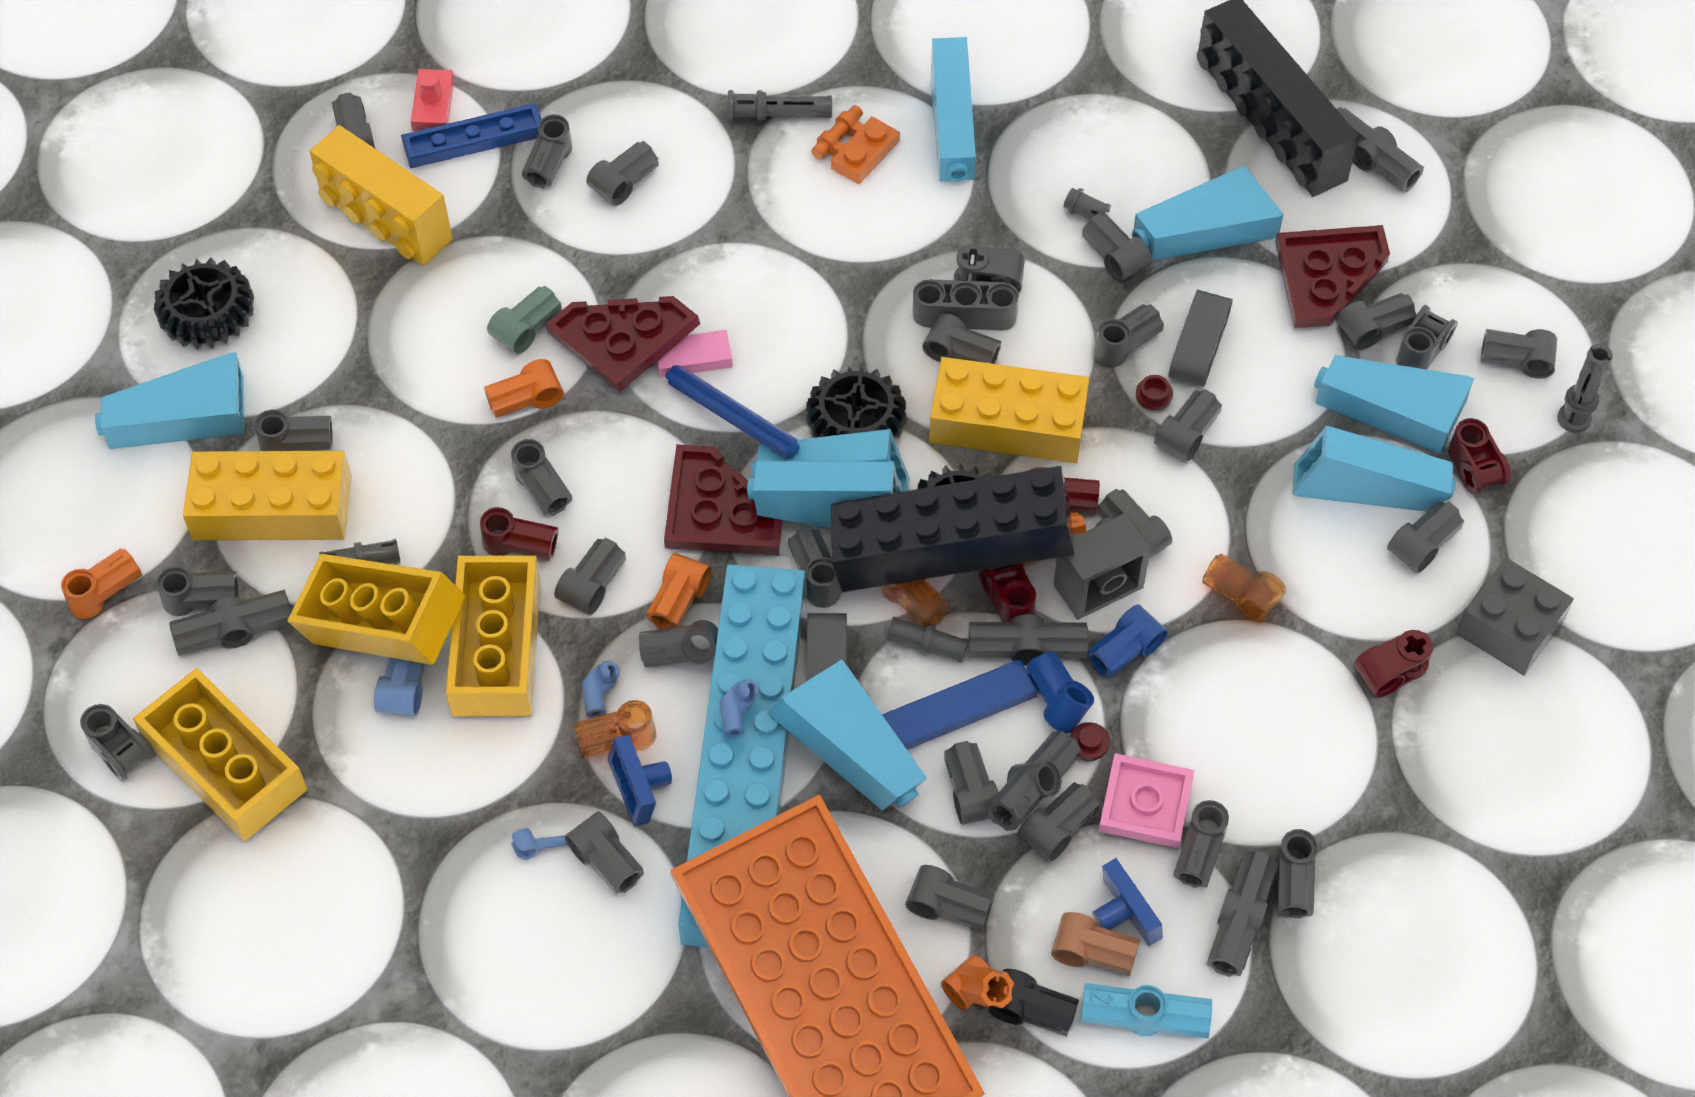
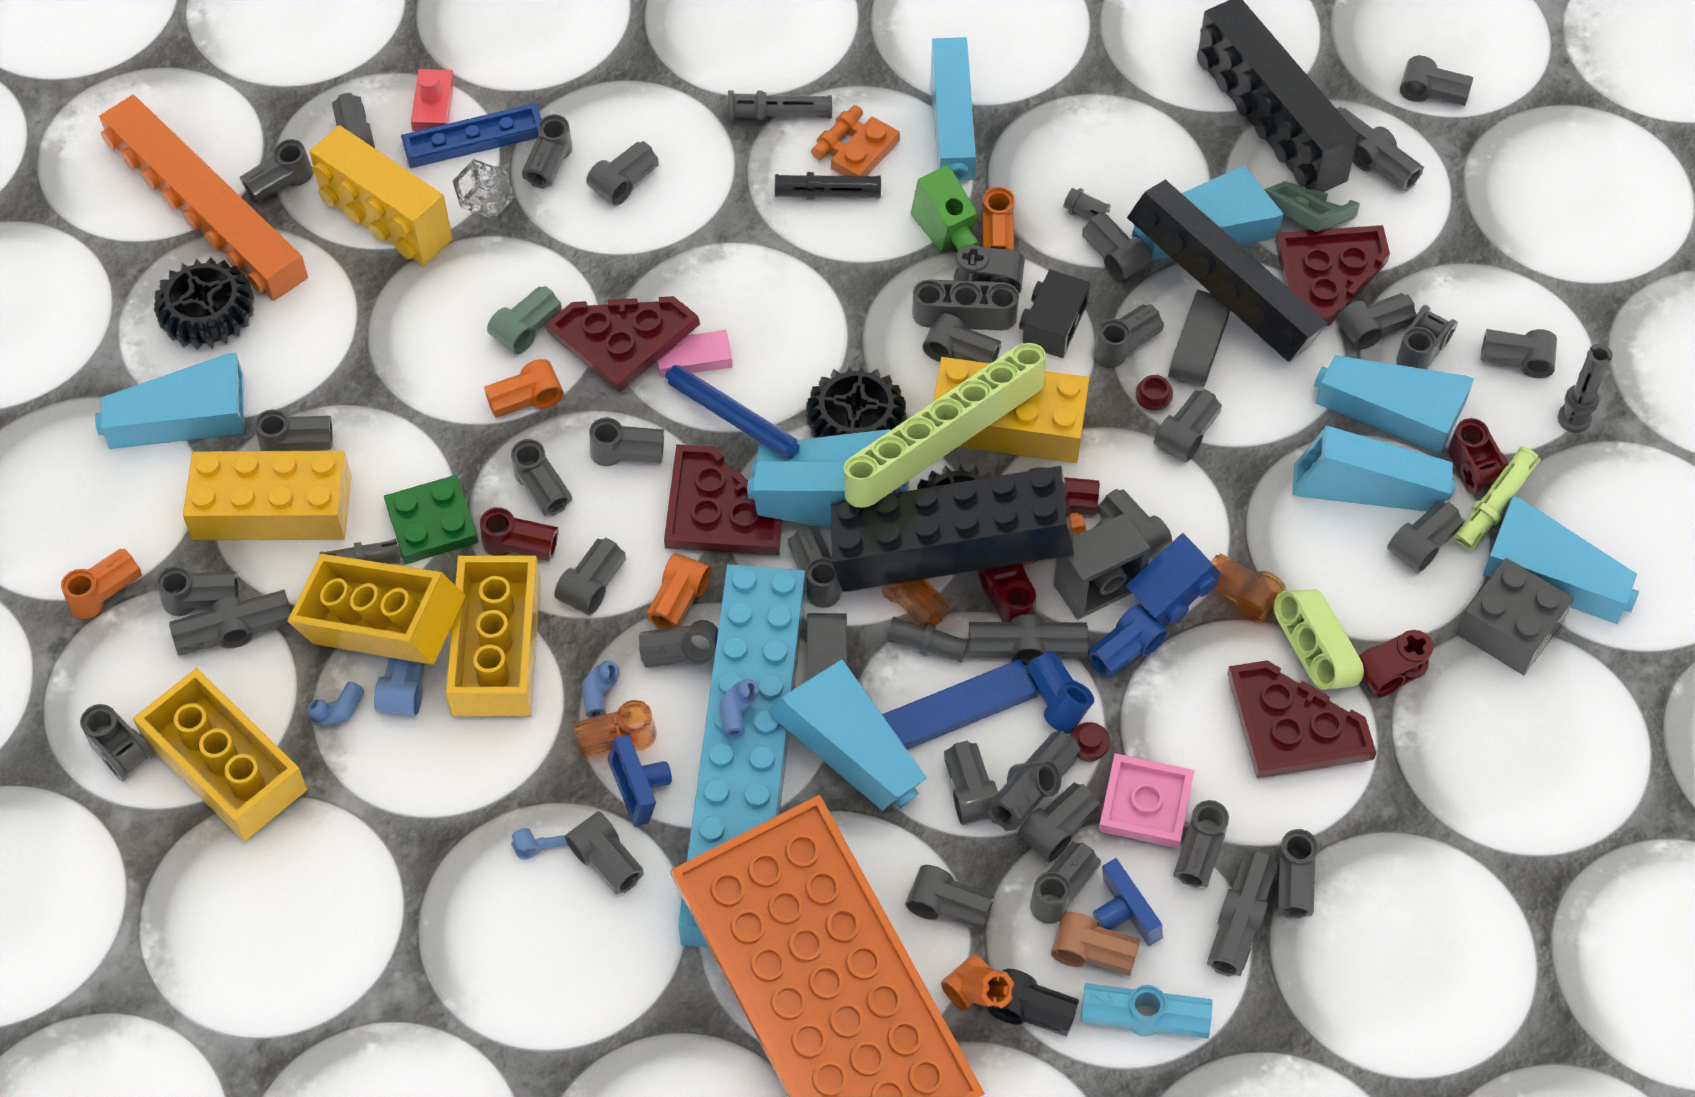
(203, 198): none -> orange brick
(286, 167): none -> dark grey piece
(330, 713): none -> medium blue arm
(431, 519): none -> green plate
(483, 188): none -> clear brick
(624, 443): none -> dark grey piece
(827, 186): none -> black pin
(944, 210): none -> bright green torso
(944, 425): none -> yellowish green beam
(998, 225): none -> orange piece
(1055, 312): none -> black brick
(1064, 881): none -> dark grey piece
(1174, 580): none -> blue brick
(1227, 270): none -> black brick
(1294, 724): none -> dark red plate
(1310, 206): none -> sand green wing
(1318, 639): none -> yellowish green beam
(1425, 80): none -> dark grey piece
(1488, 510): none -> yellowish green pin
(1565, 561): none -> medium azure slope

